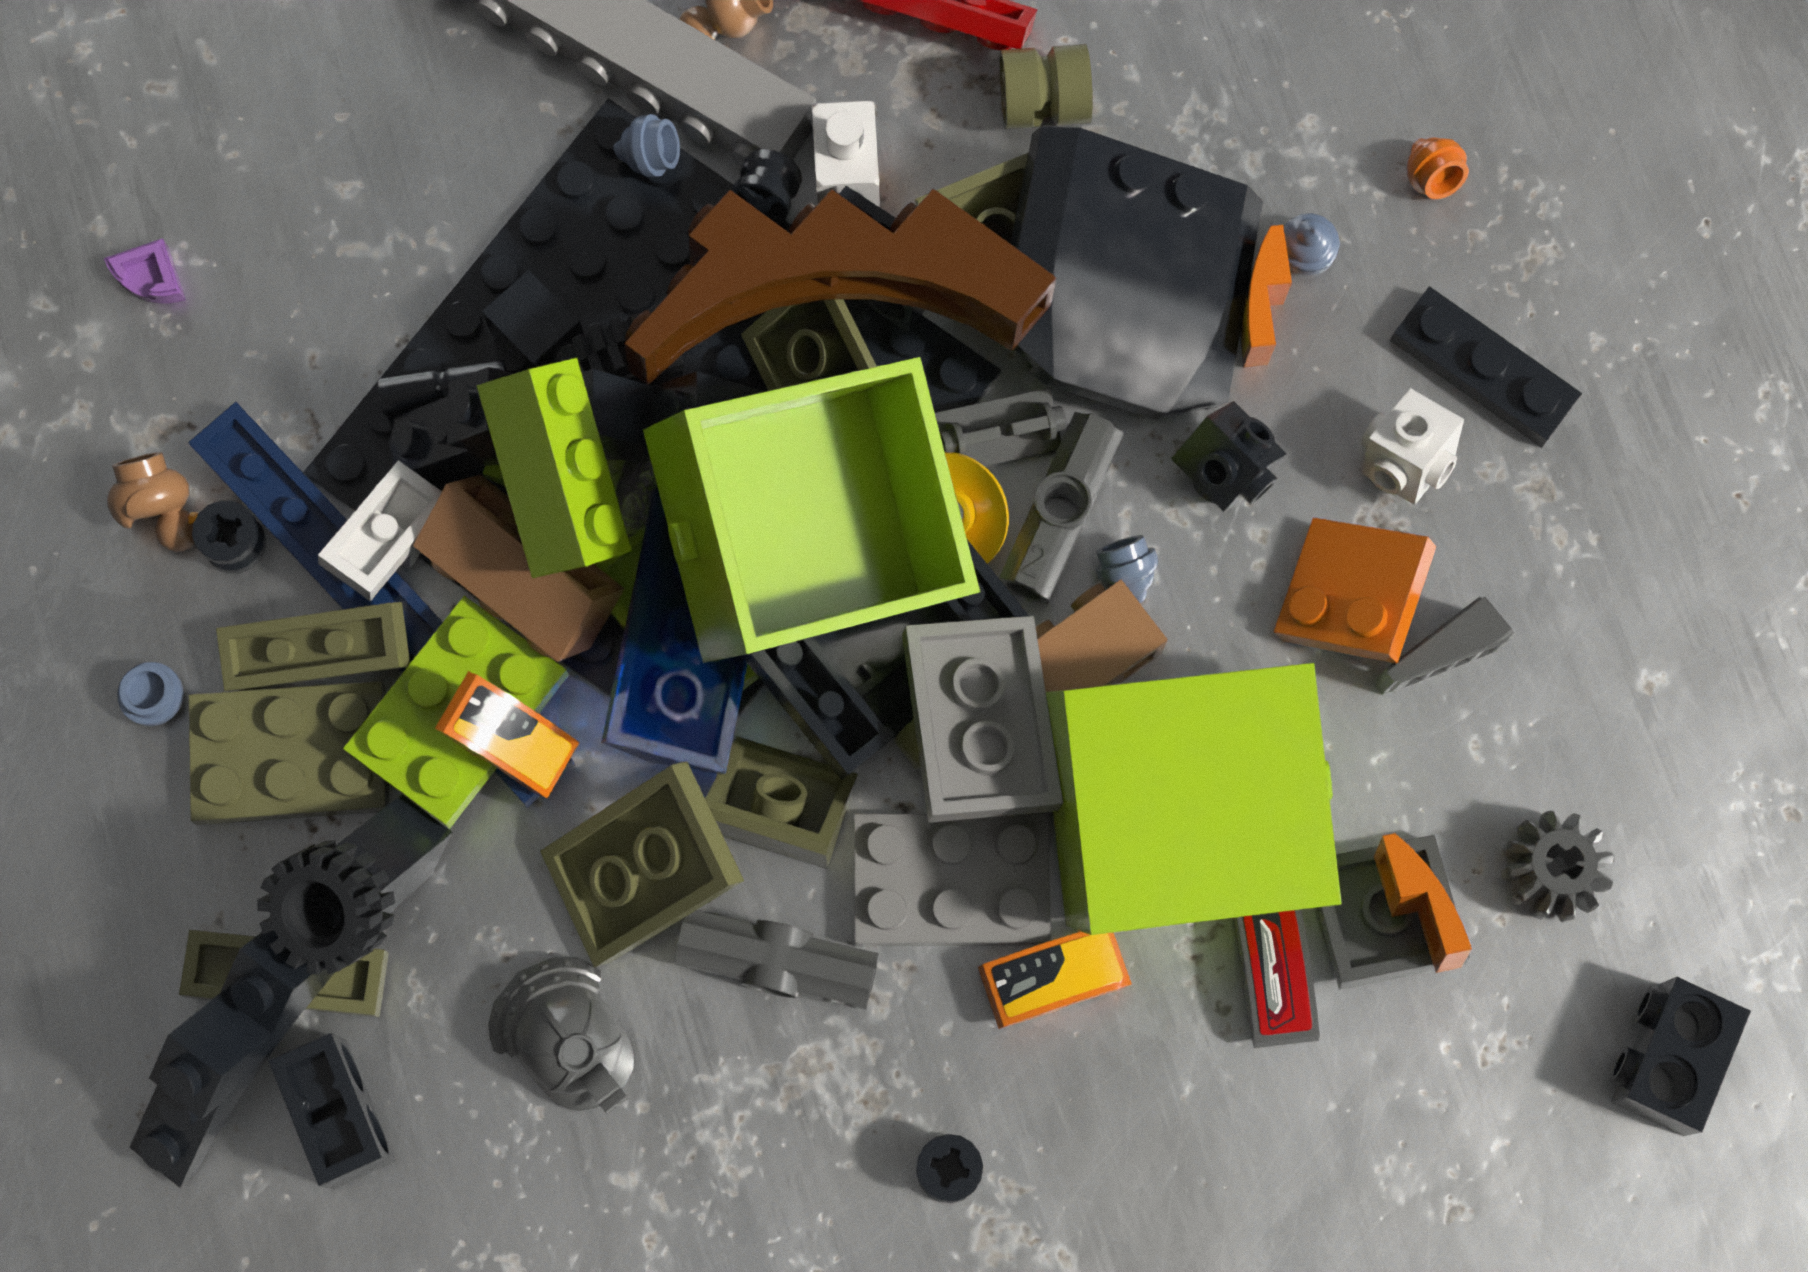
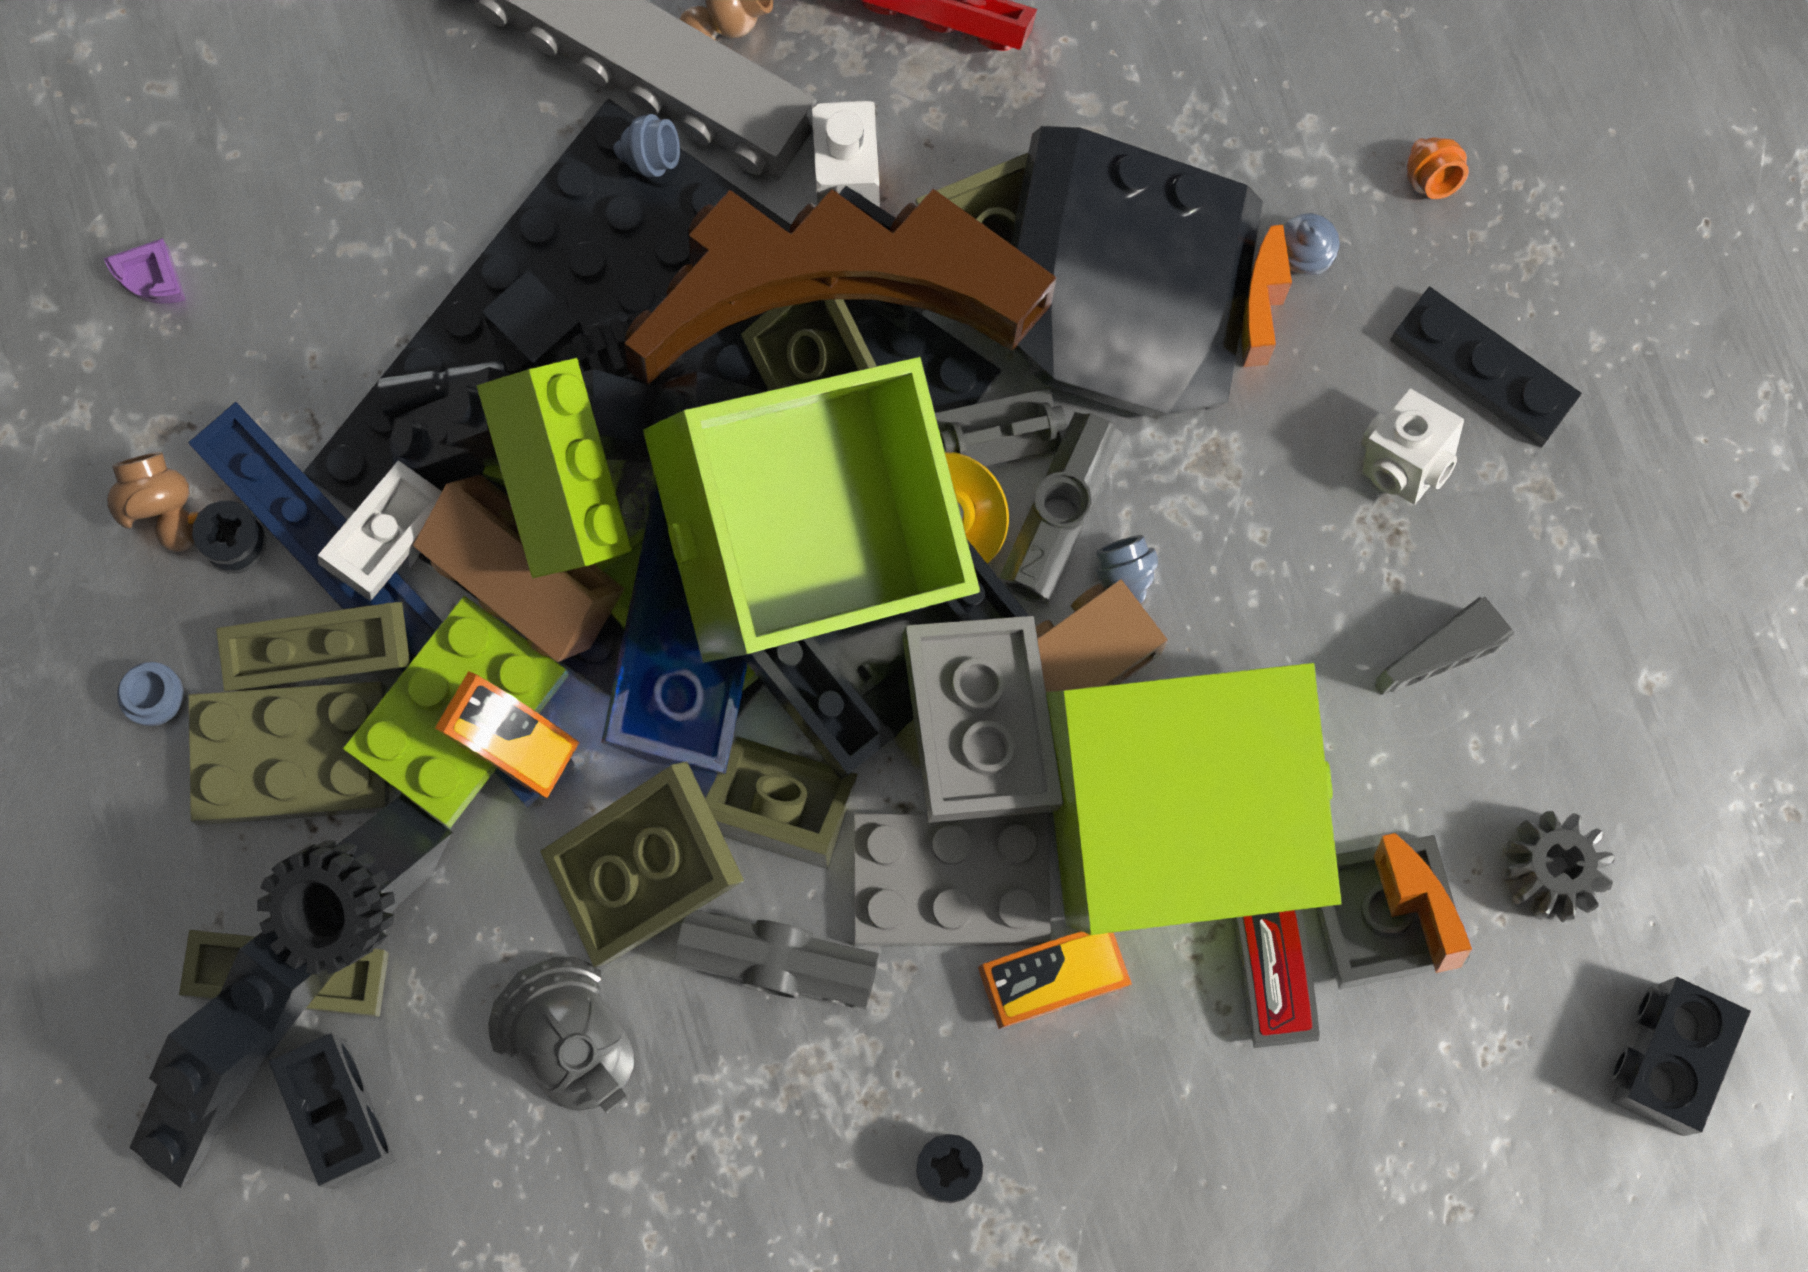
(769, 183): black wheel -> none
(1046, 86): olive wheel -> none
(1230, 457): black brick -> none
(1355, 589): orange plate -> none

